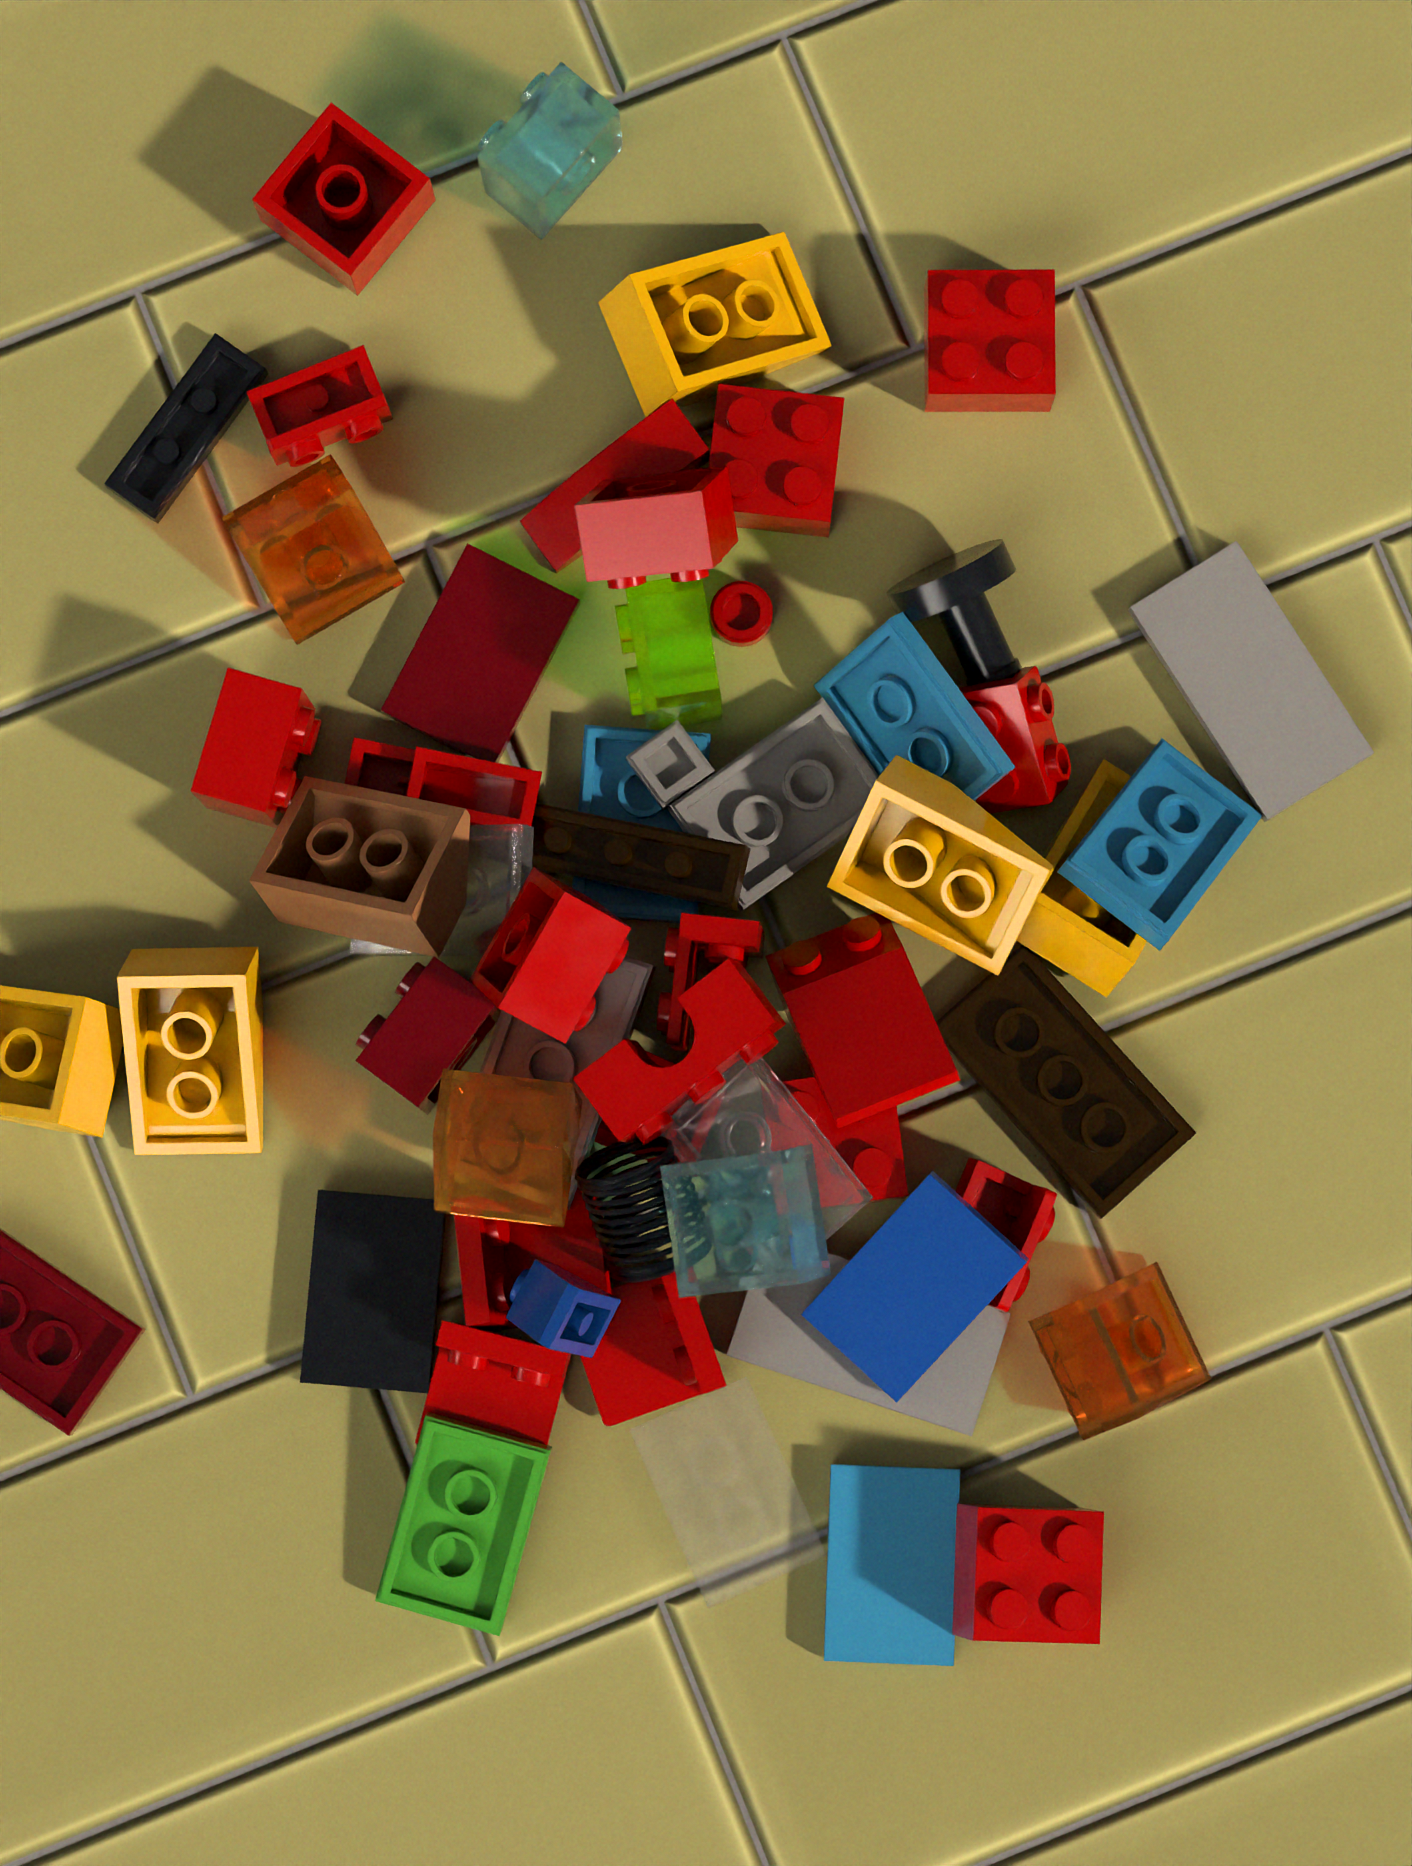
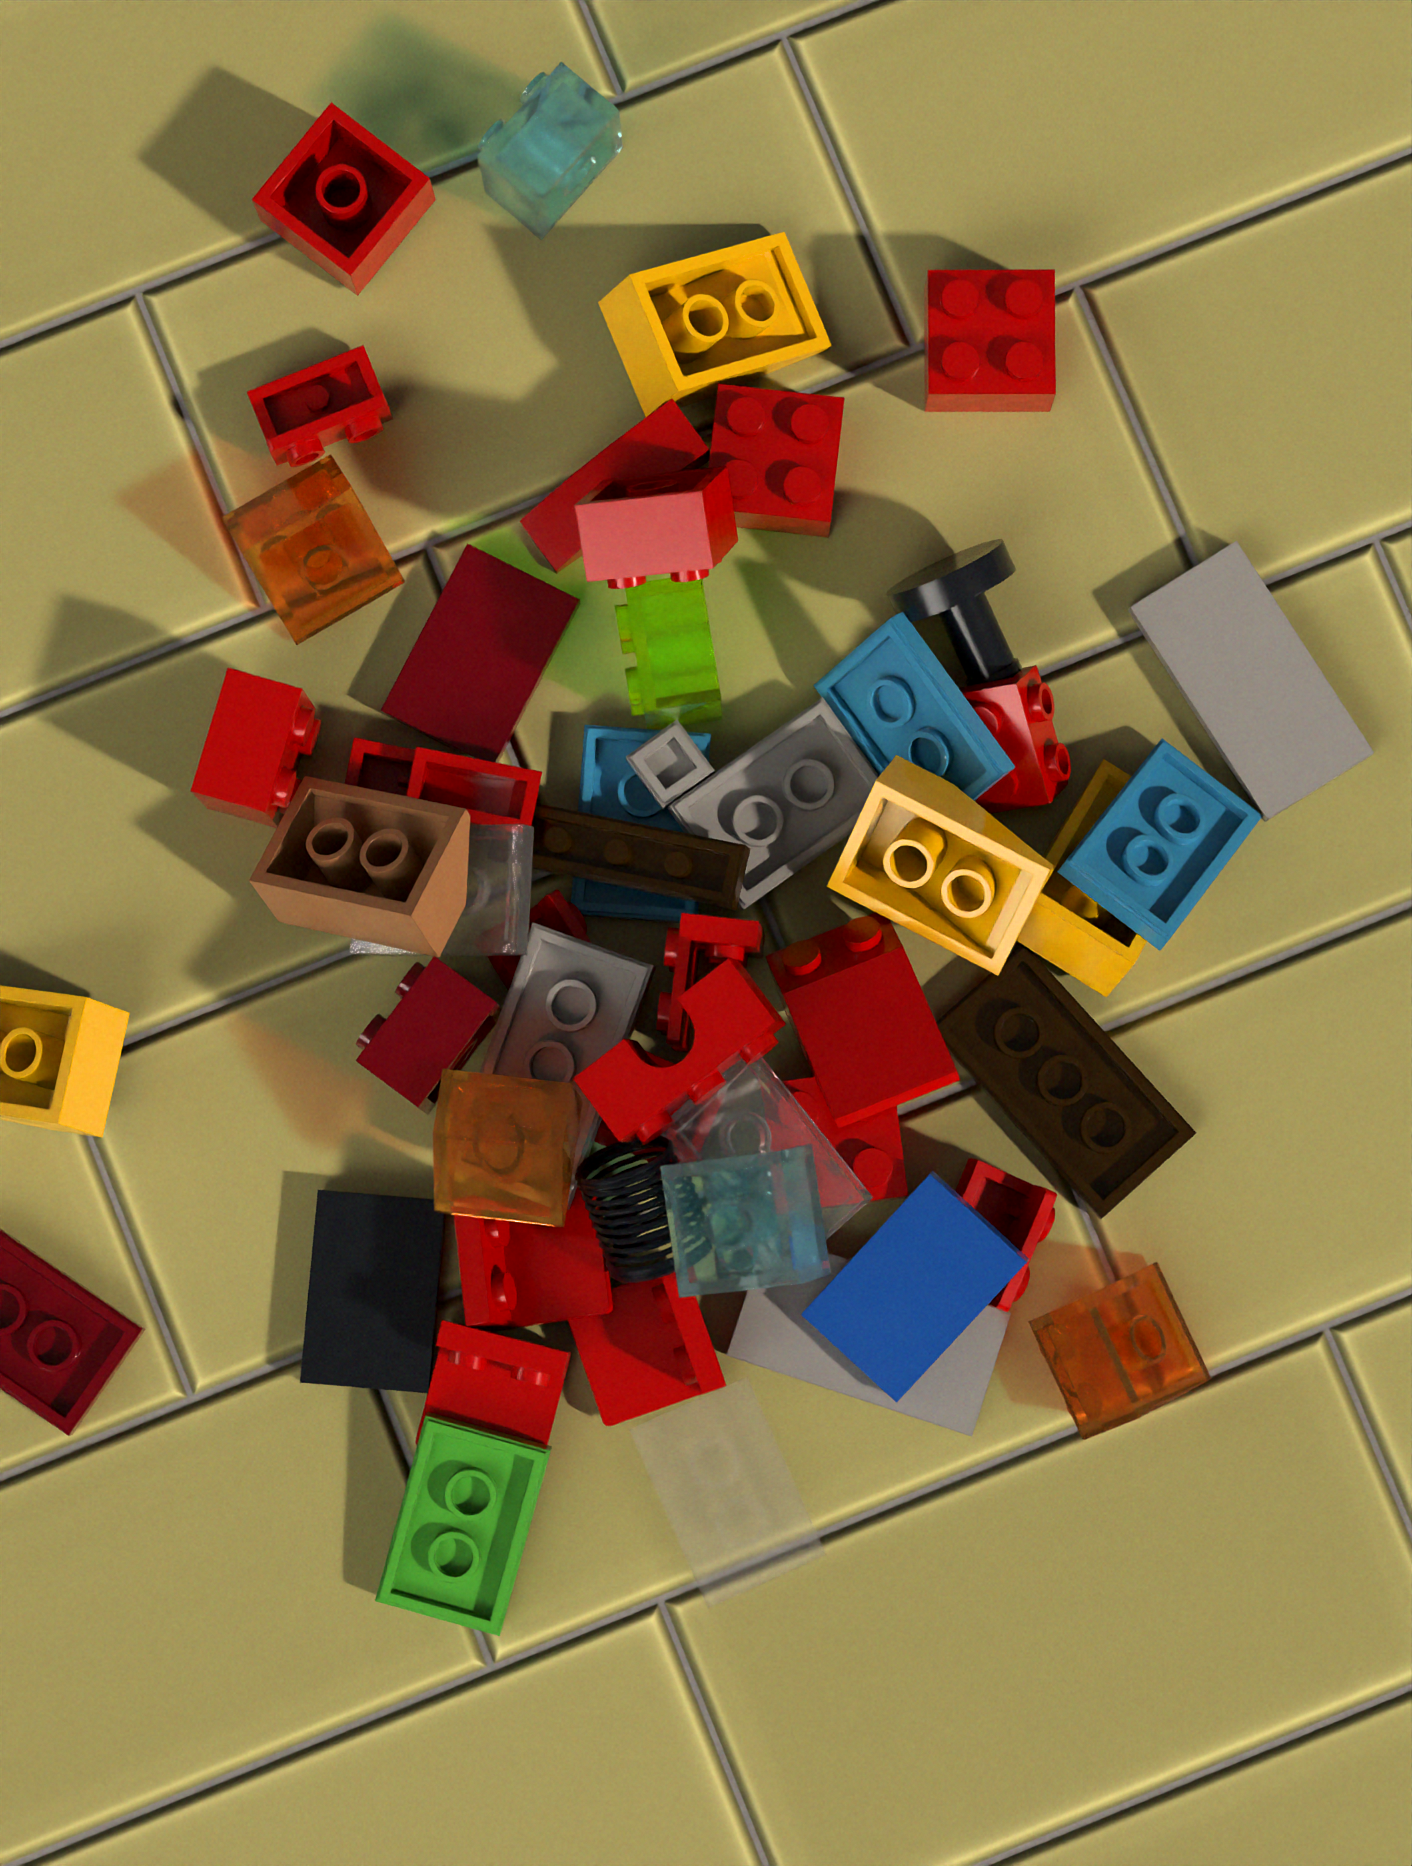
(186, 428): black tile -> none
(193, 1049): yellow slope -> none
(551, 956): red brick -> none
(560, 1309): blue slope -> none
(741, 613): red tile -> none
(891, 1564): dark azure tile -> none
(1028, 1574): red brick -> none

